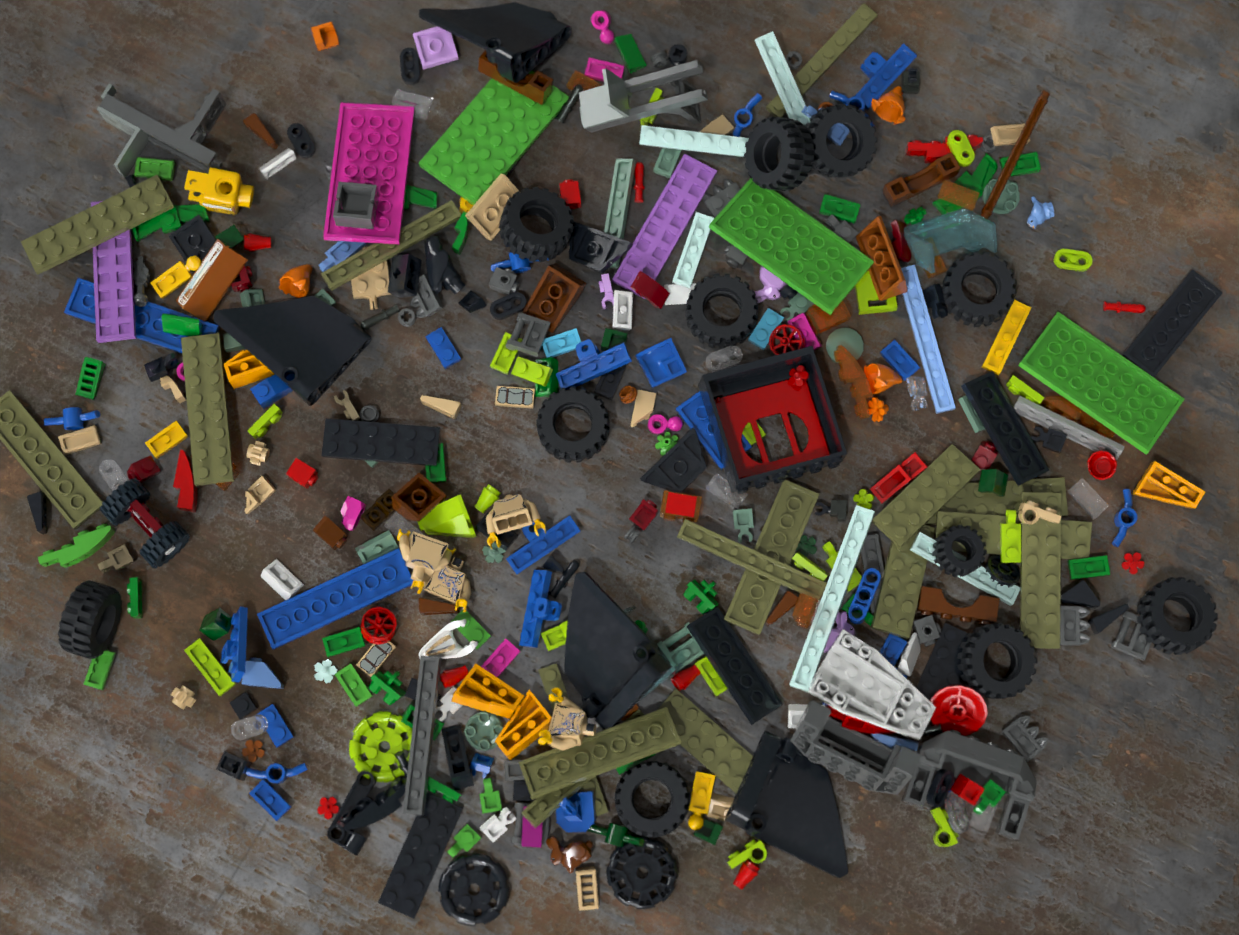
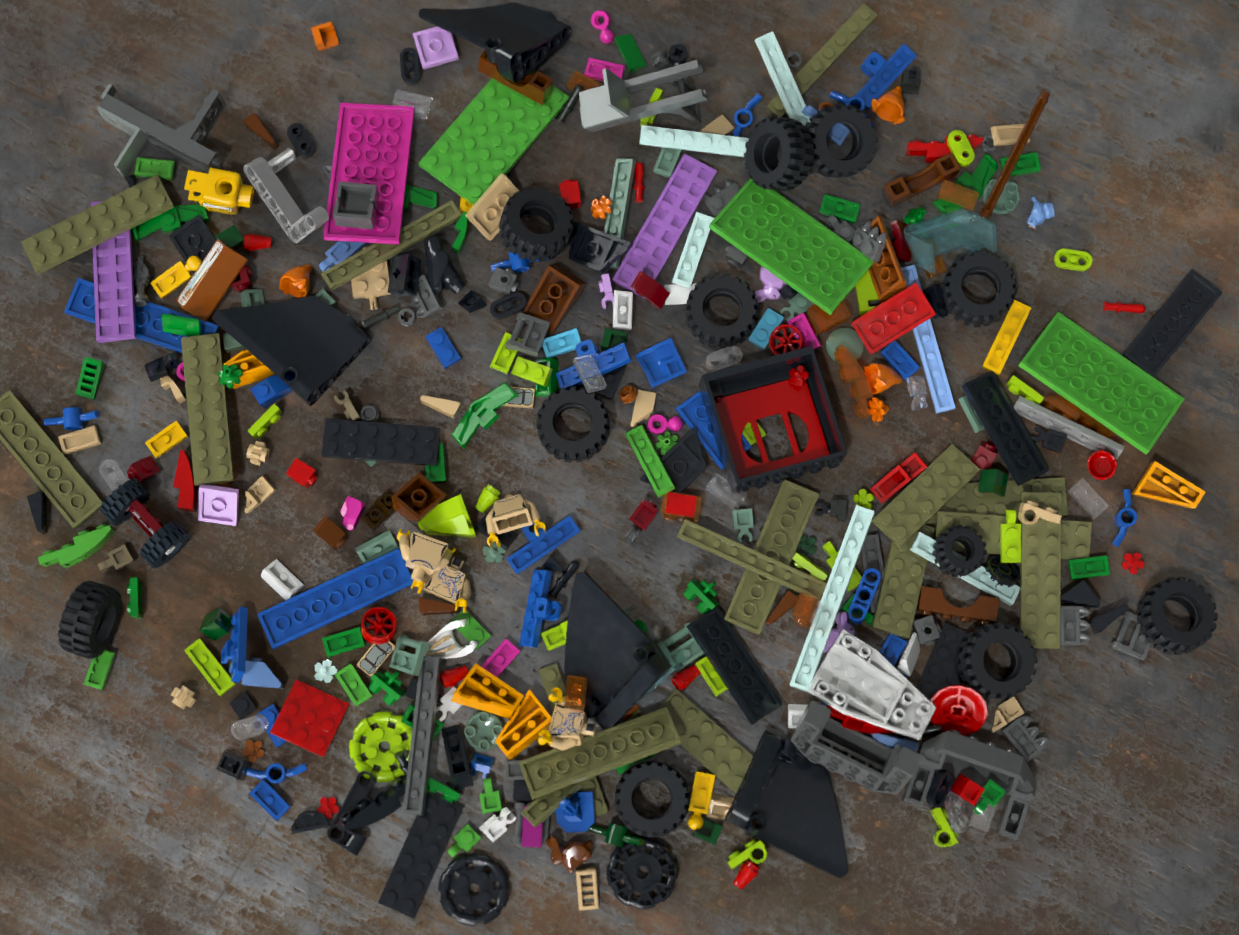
(218, 504): none -> lavender plate
(230, 375): none -> green plant
(281, 203): none -> light grey beam
(309, 718): none -> red plate
(310, 821): none -> black plate
(407, 661): none -> sand green plate
(482, 413): none -> plate
(575, 692): none -> clear orange plate
(589, 373): none -> clear plate
(601, 207): none -> orange plant
(650, 461): none -> bright green tile
(869, 241): none -> dark grey plate
(893, 318): none -> red plate
(1006, 713): none -> tan slope

